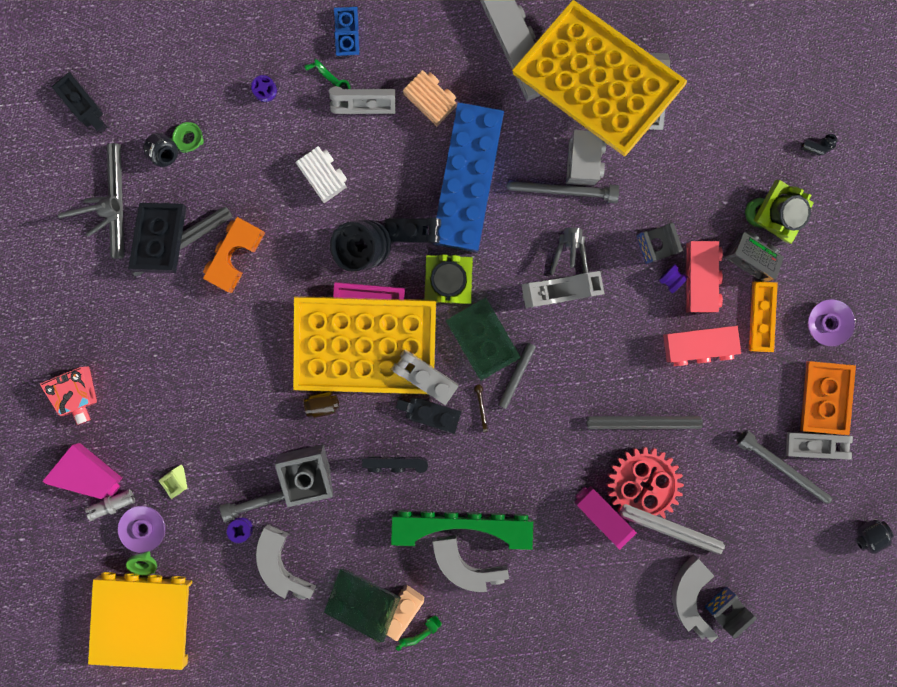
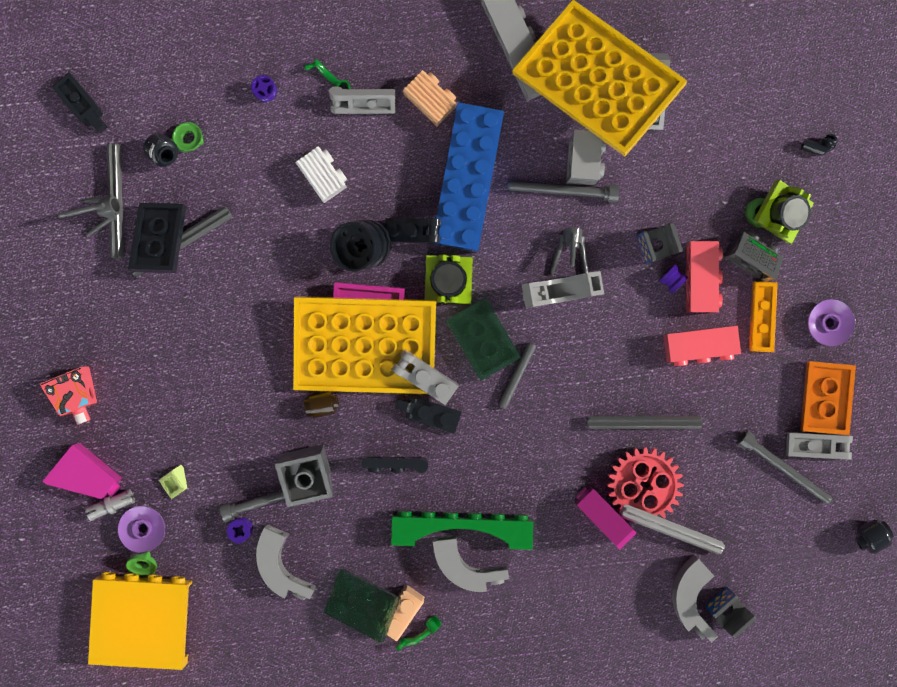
(220, 270): orange arch -> none
(346, 31): blue slope -> none
(478, 389): dark brown hinge -> none

